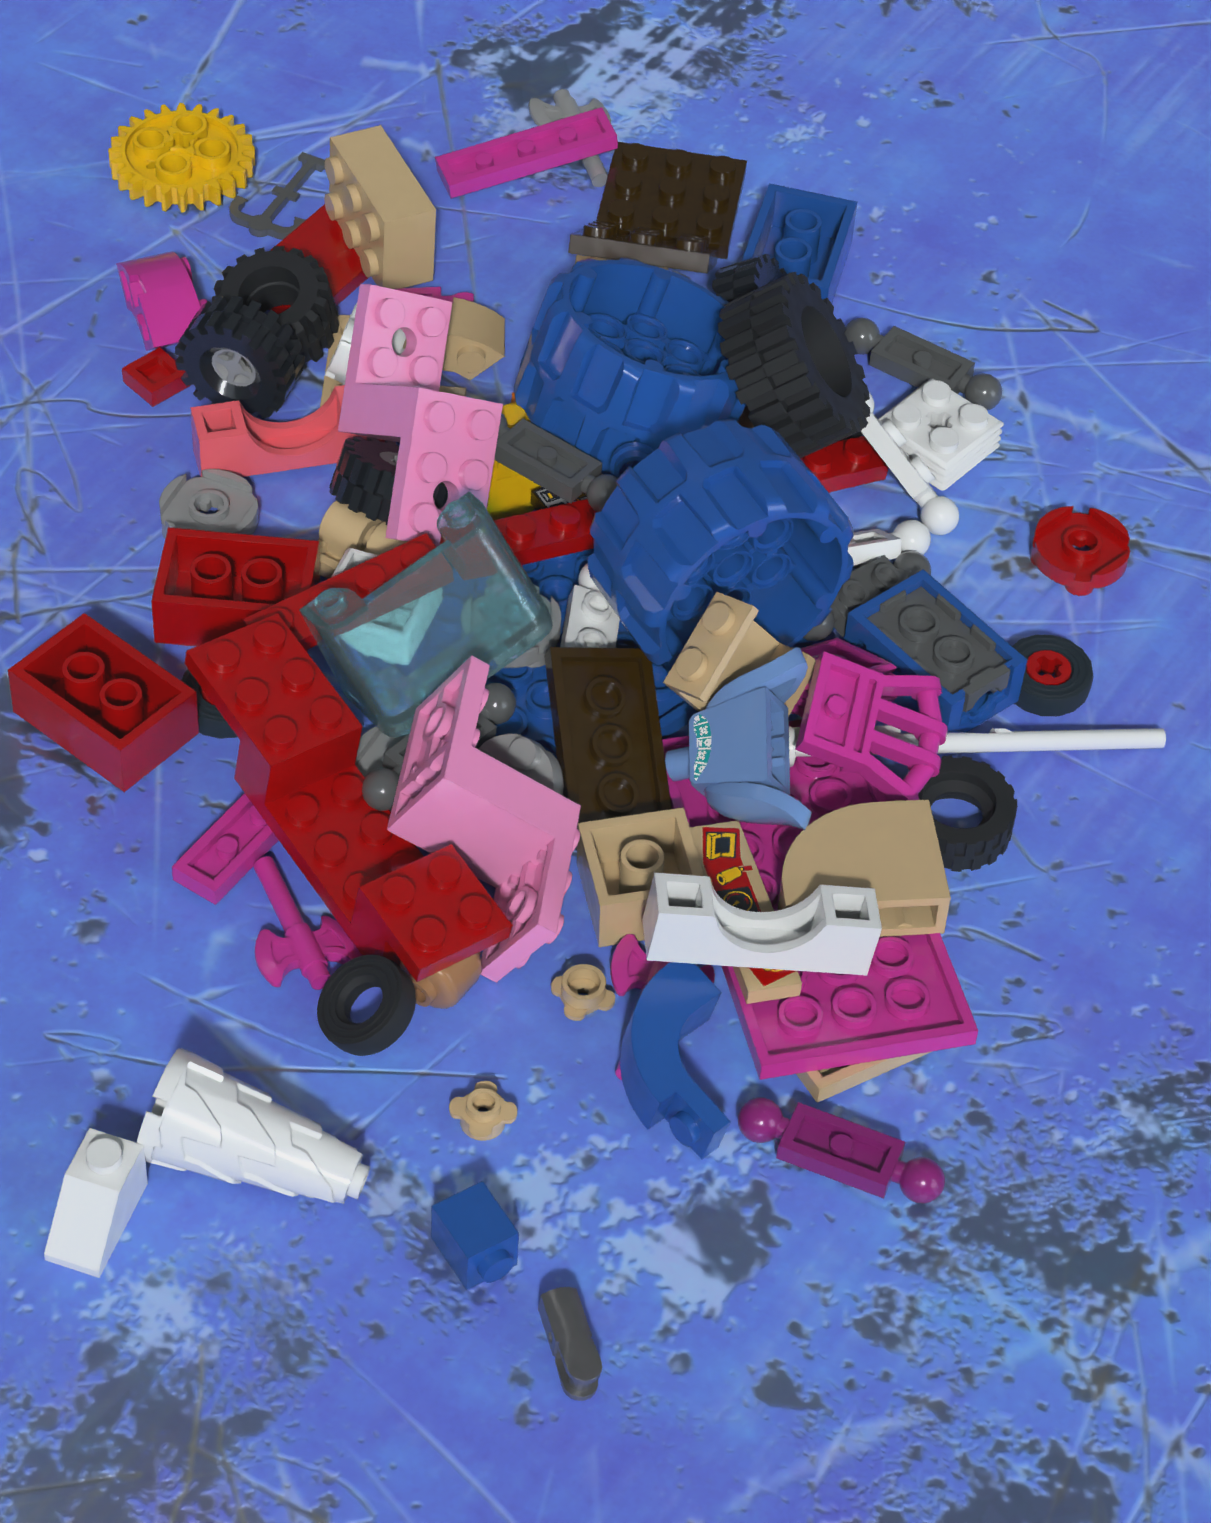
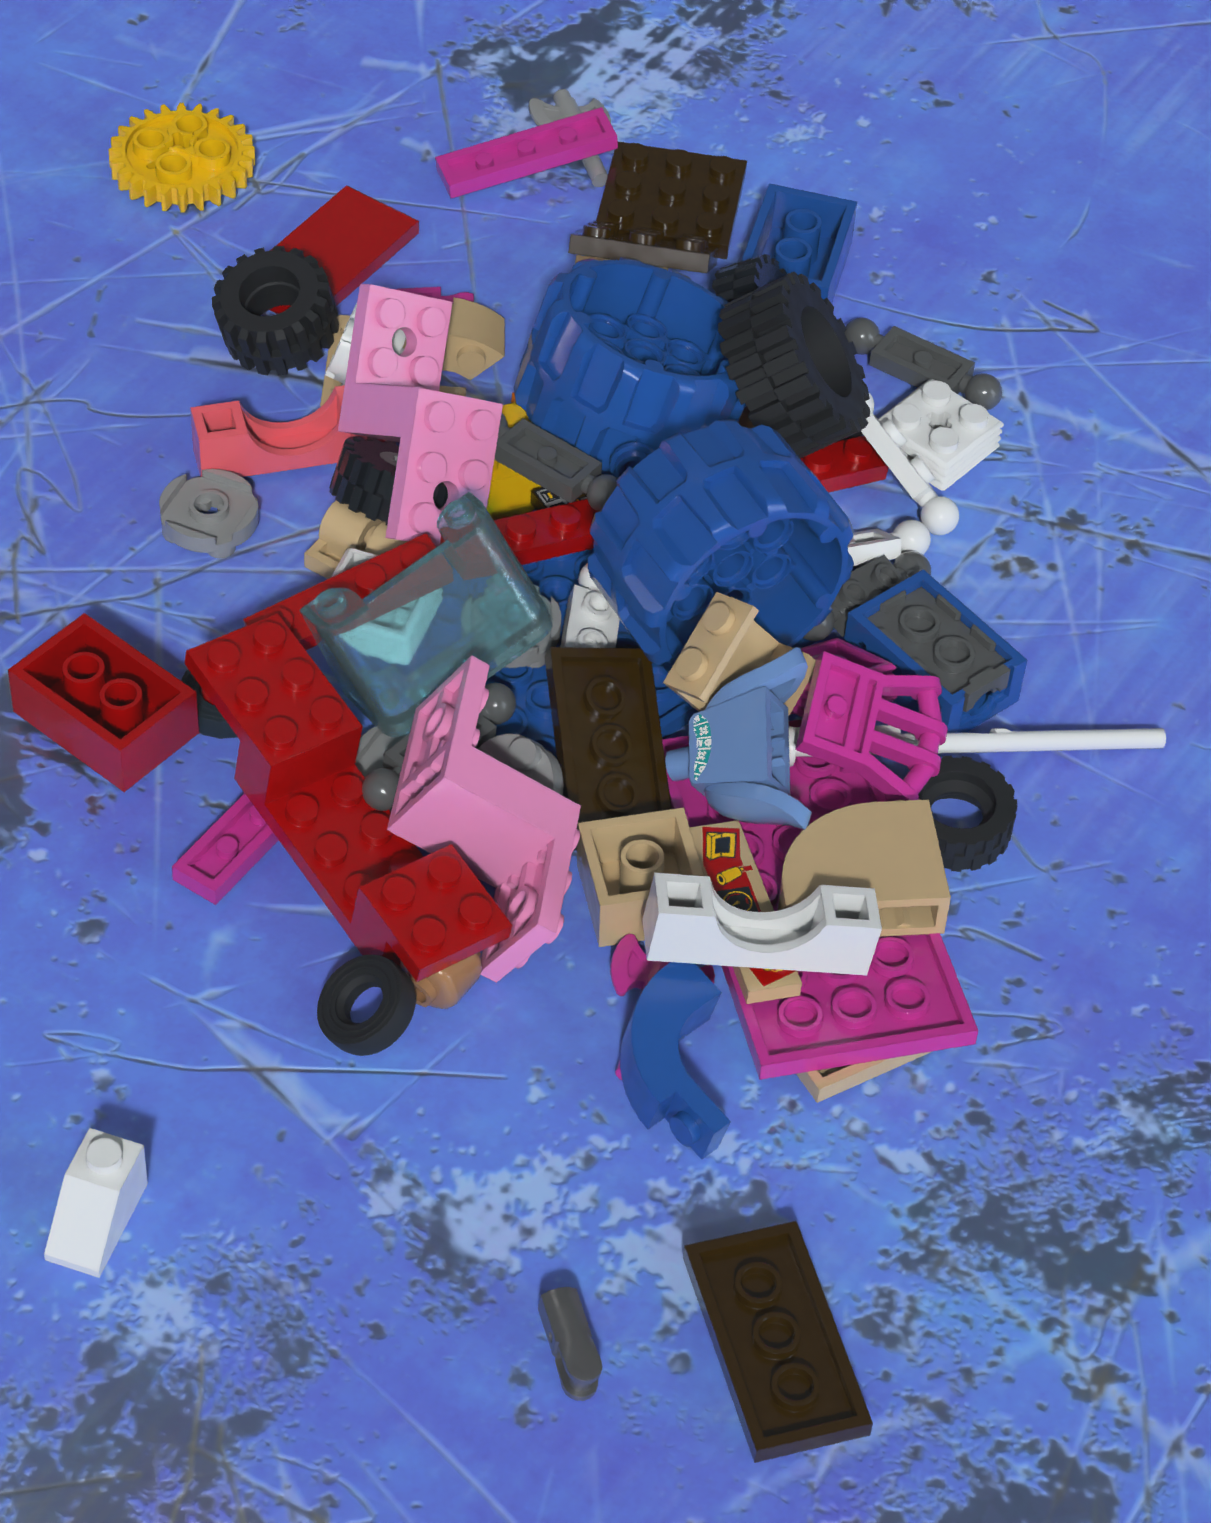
(154, 377): red plate -> none
(160, 297): dark pink brick -> none
(220, 578): red brick -> none
(239, 355): black wheel -> none
(240, 1135): white cone -> none
(262, 224): dark grey piece -> none
(300, 945): dark pink piece -> none
(380, 208): tan brick -> none
(475, 1236): blue brick -> none
(480, 1124): tan plate -> none
(582, 979): tan plate -> none
(776, 1341): none -> dark brown plate
(841, 1150): magenta plate -> none
(1072, 679): black bush -> none
(1075, 568): red plate -> none

